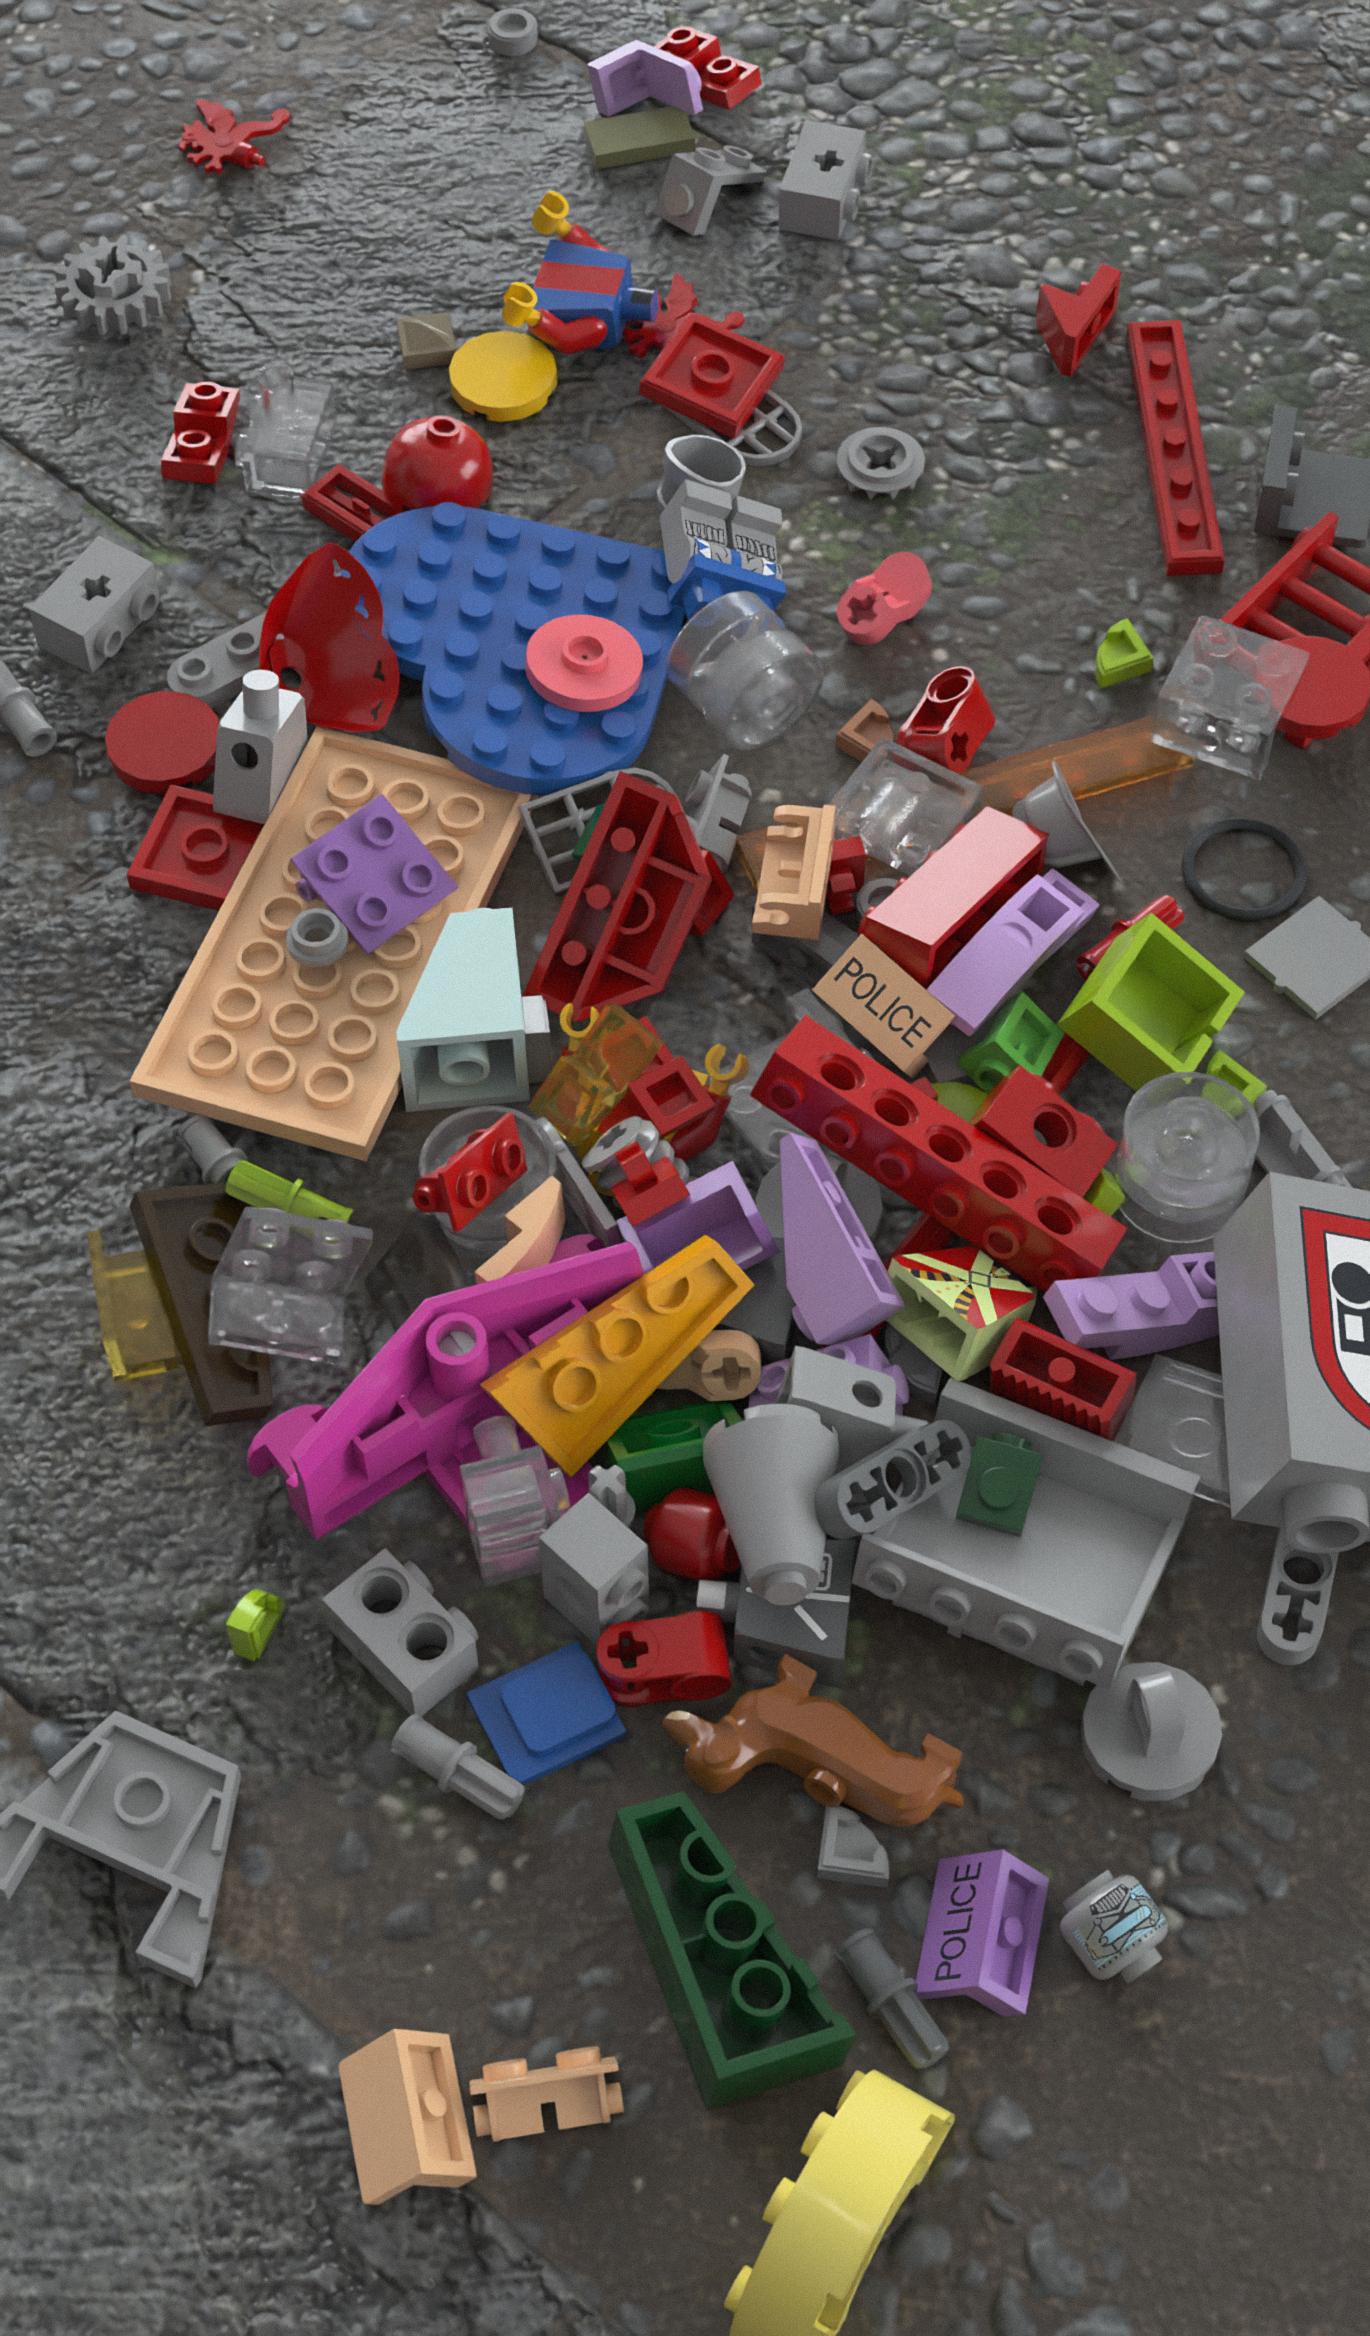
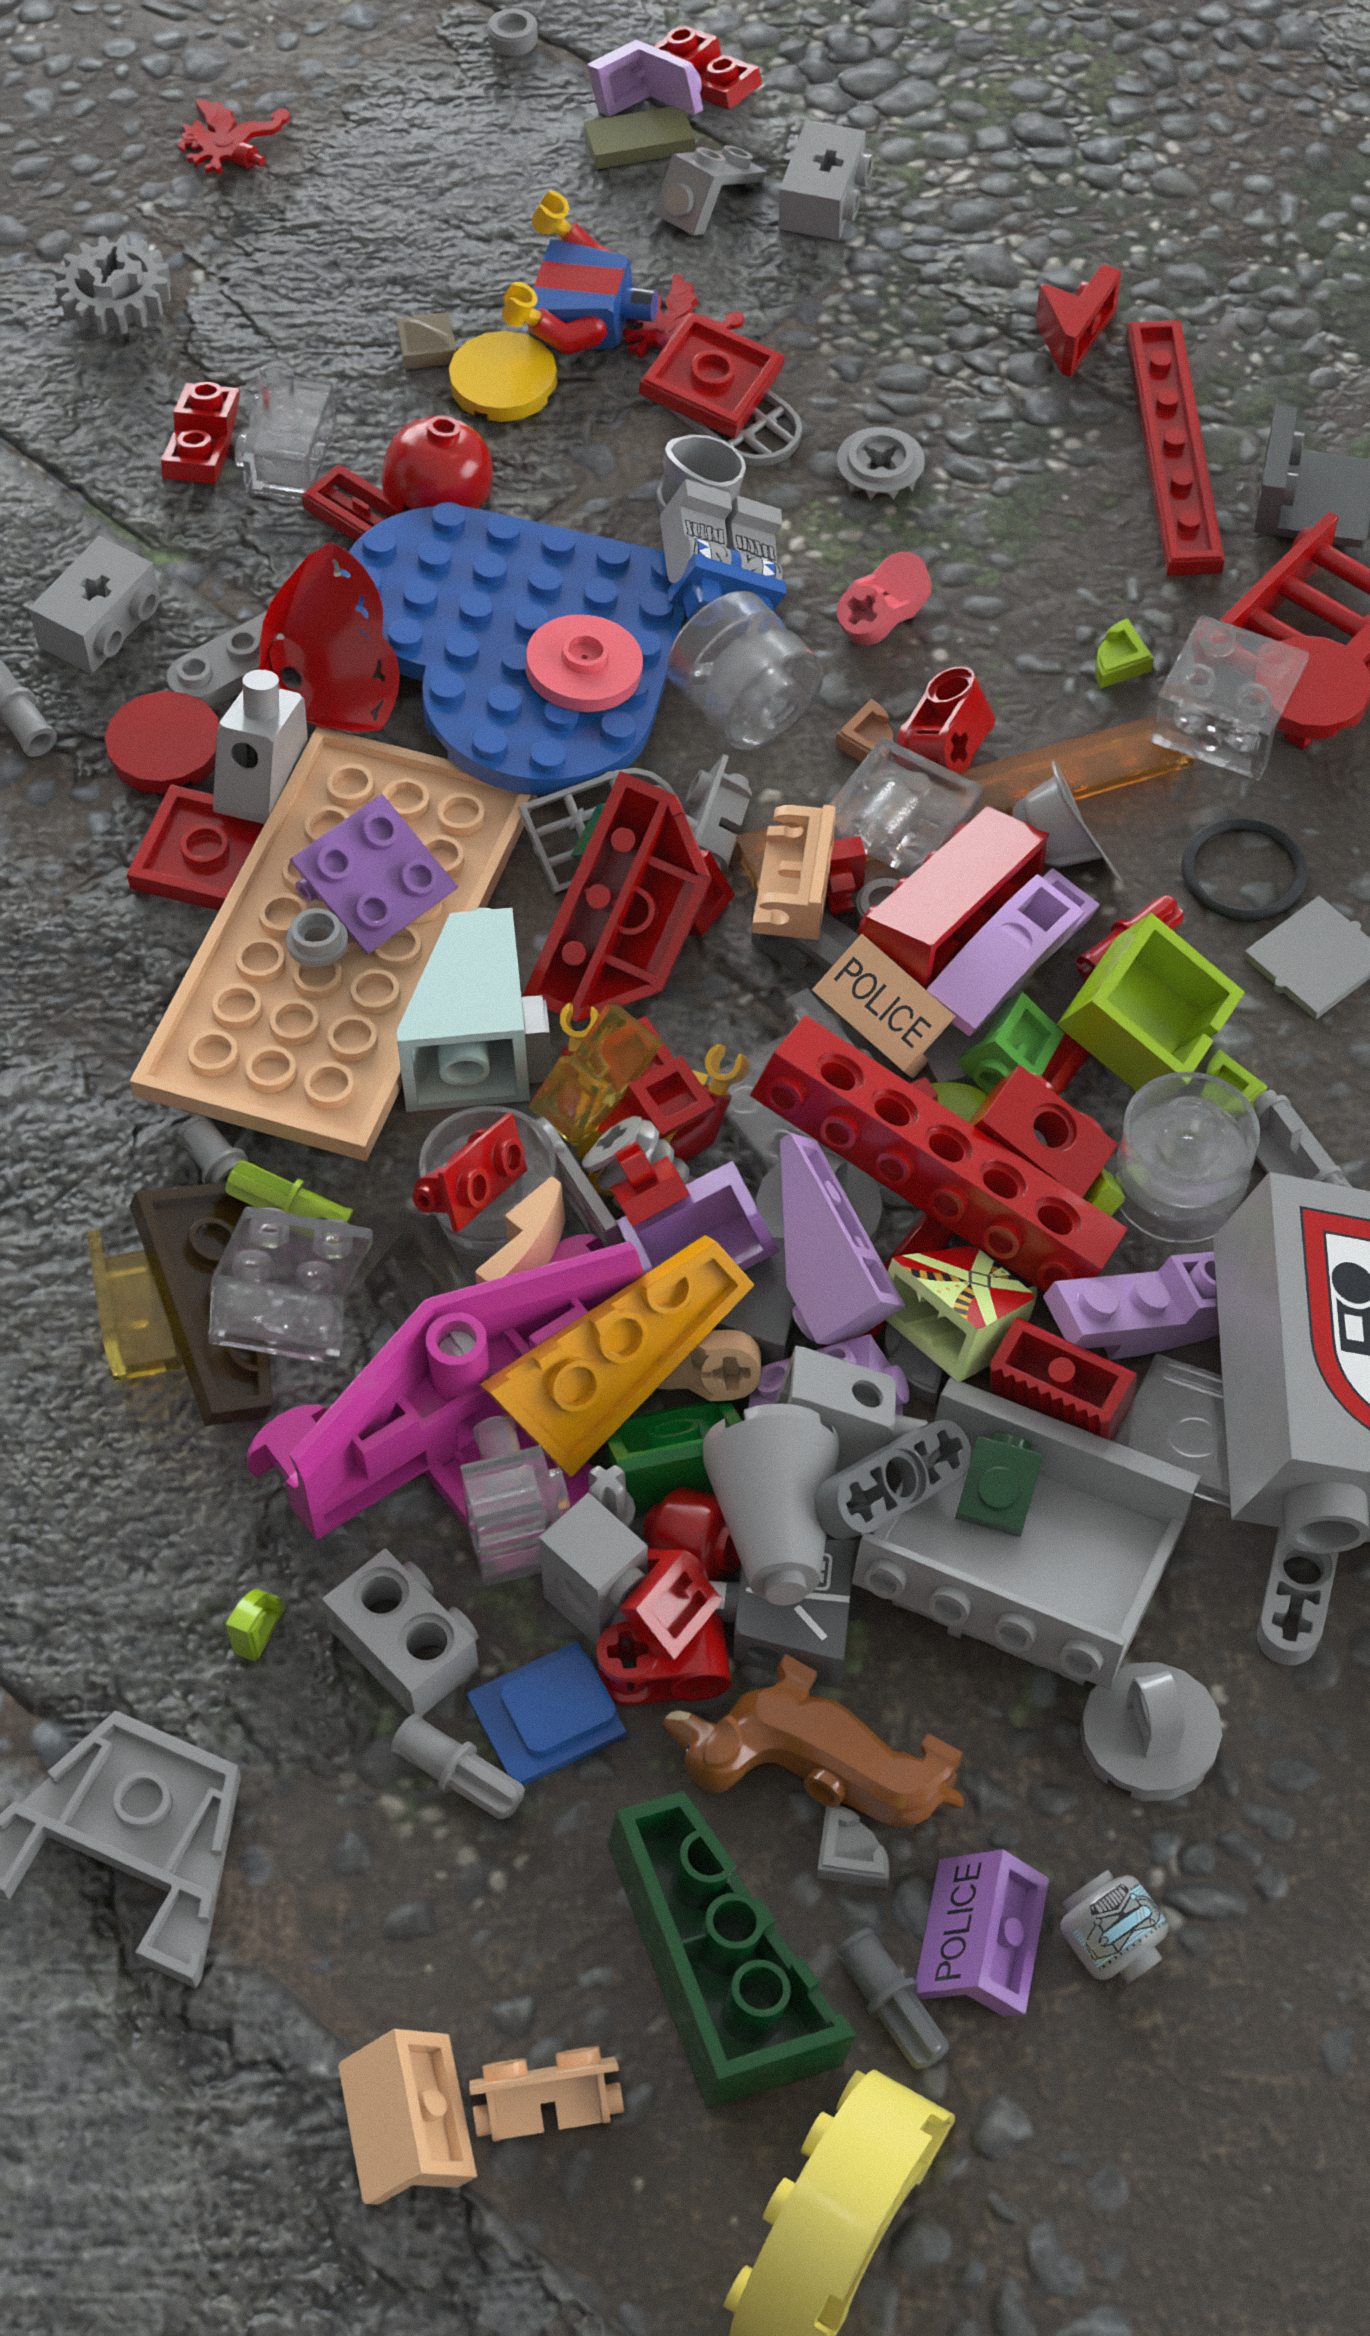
(671, 1601): none -> red bracket

